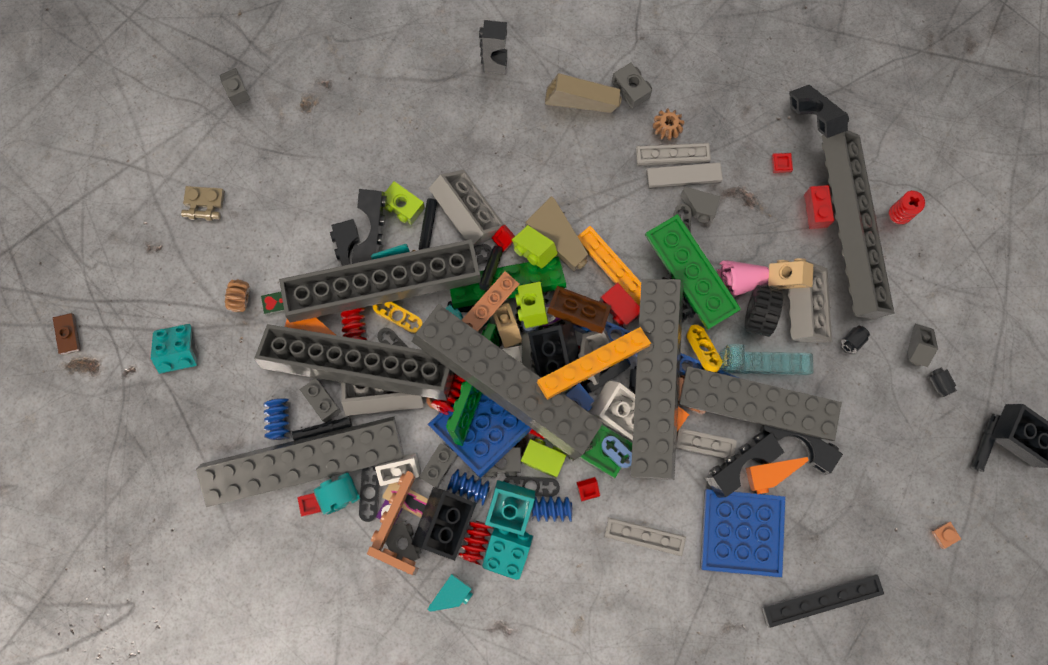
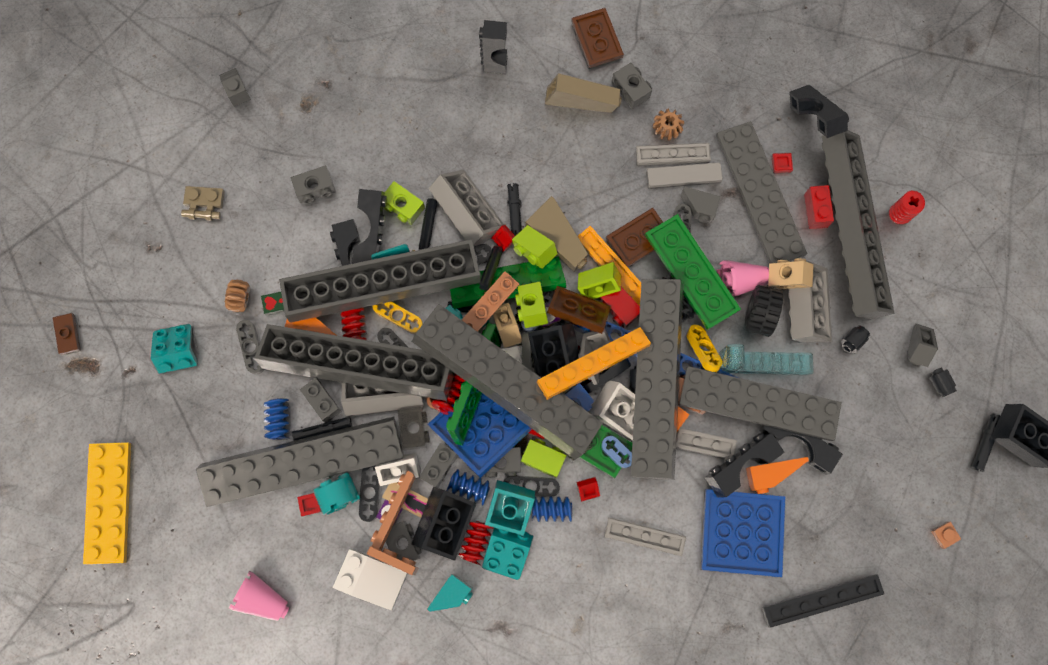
(107, 503): none -> yellow plate
(241, 335): none -> dark grey beam
(259, 599): none -> bright pink cone
(304, 180): none -> dark grey brick
(370, 579): none -> white slope
(408, 417): none -> clear smoke brick
(514, 208): none -> black pin
(597, 37): none -> reddish brown plate
(599, 281): none -> lime brick
(630, 239): none -> reddish brown plate
(761, 193): none -> dark grey plate

